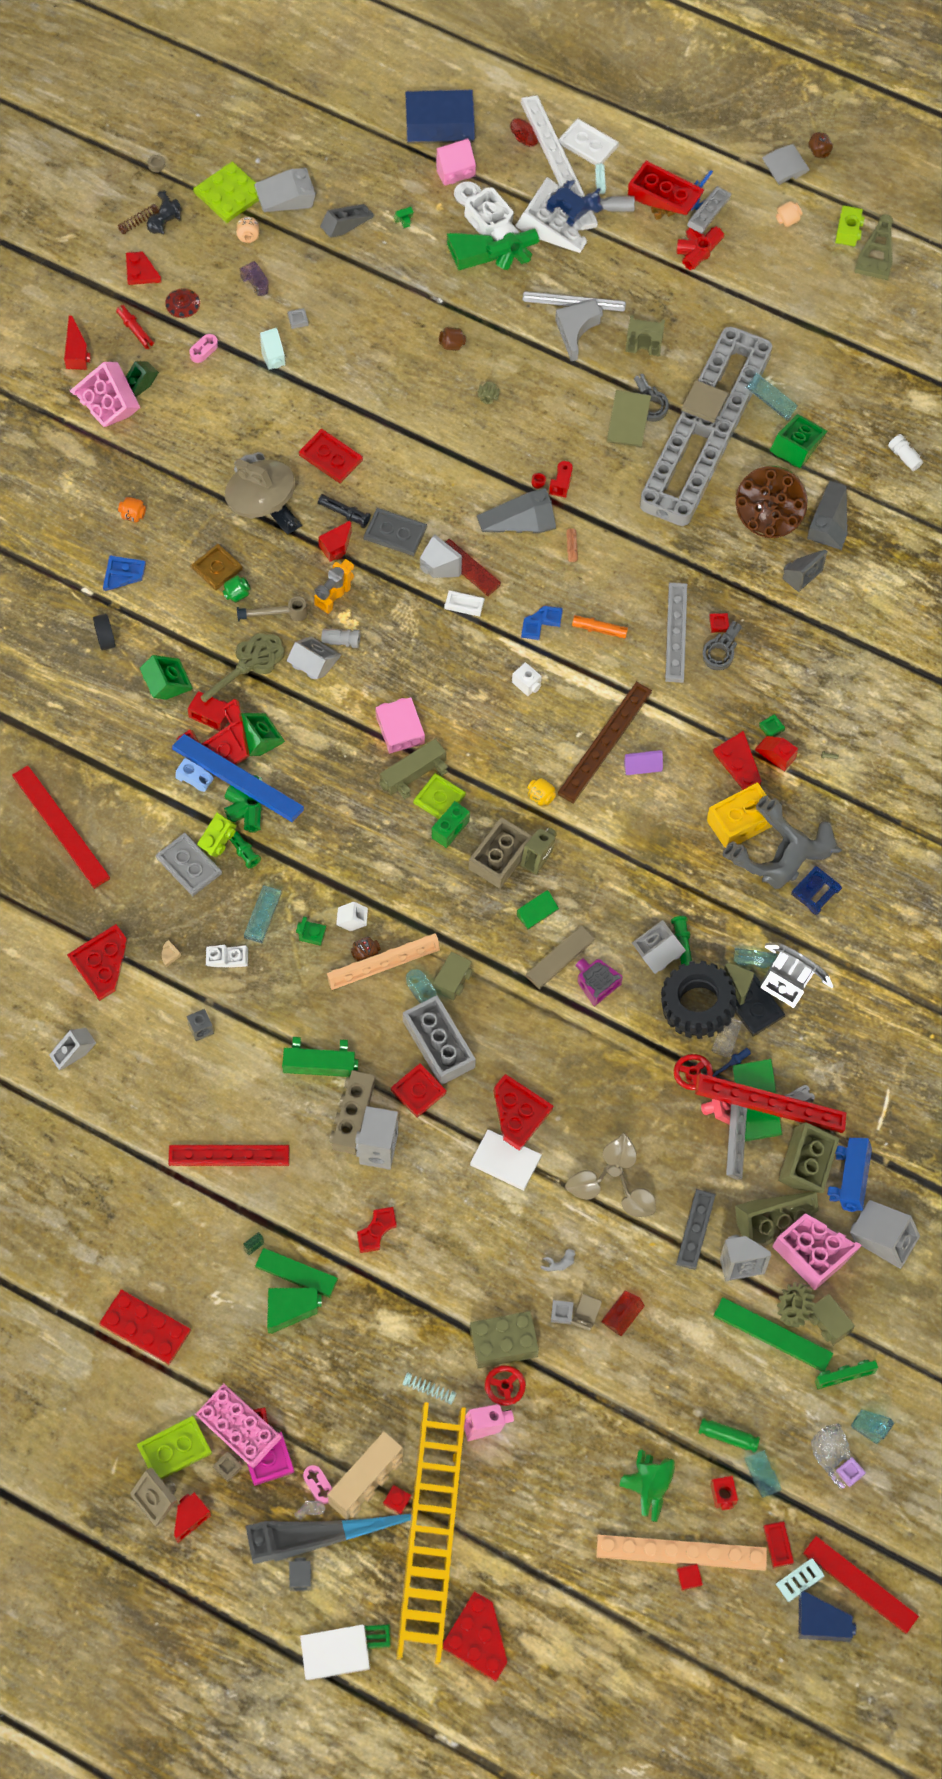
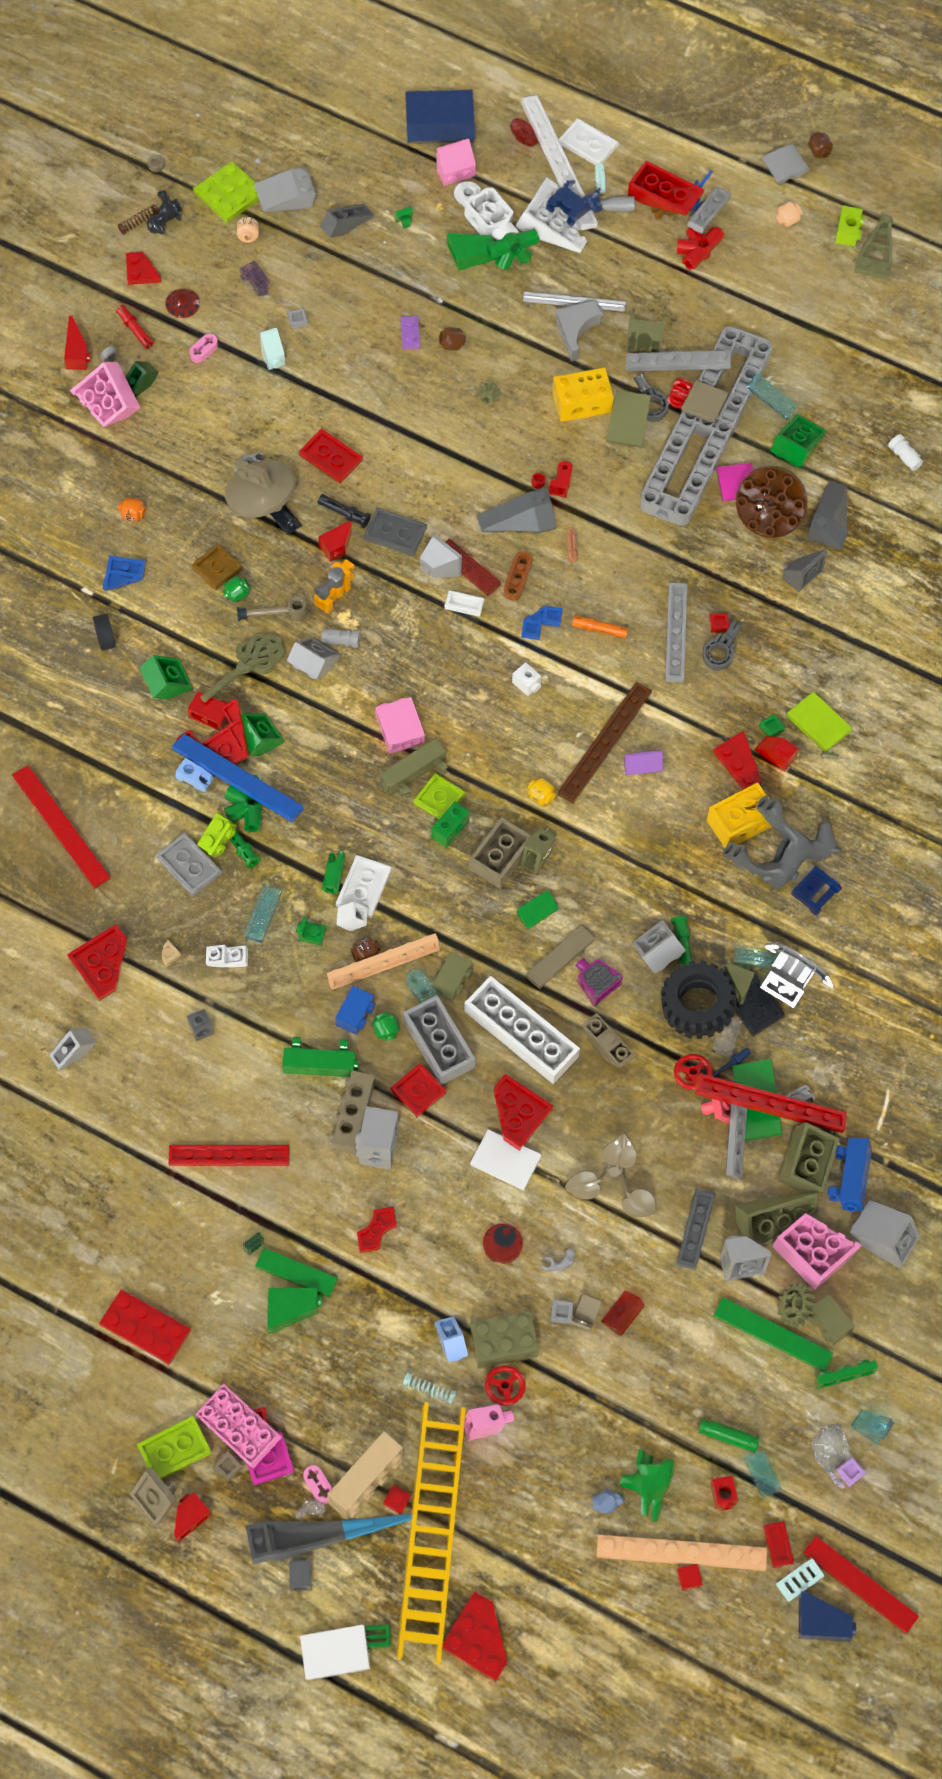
(109, 354): none -> light grey tile
(333, 873): none -> green piece
(355, 1010): none -> blue brick
(364, 884): none -> white tile
(386, 1026): none -> green head
(410, 332): none -> medium lavender plate
(451, 1339): none -> light blue slope
(502, 1243): none -> clear red tile
(518, 570): none -> dark orange plate
(522, 1030): none -> white brick
(582, 394): none -> yellow piece
(607, 1042): none -> dark tan slope
(607, 1501): none -> sand blue rock
(679, 360): none -> light grey plate
(679, 392): none -> red gear
(730, 478): none -> dark pink slope
(819, 722): none -> lime tile

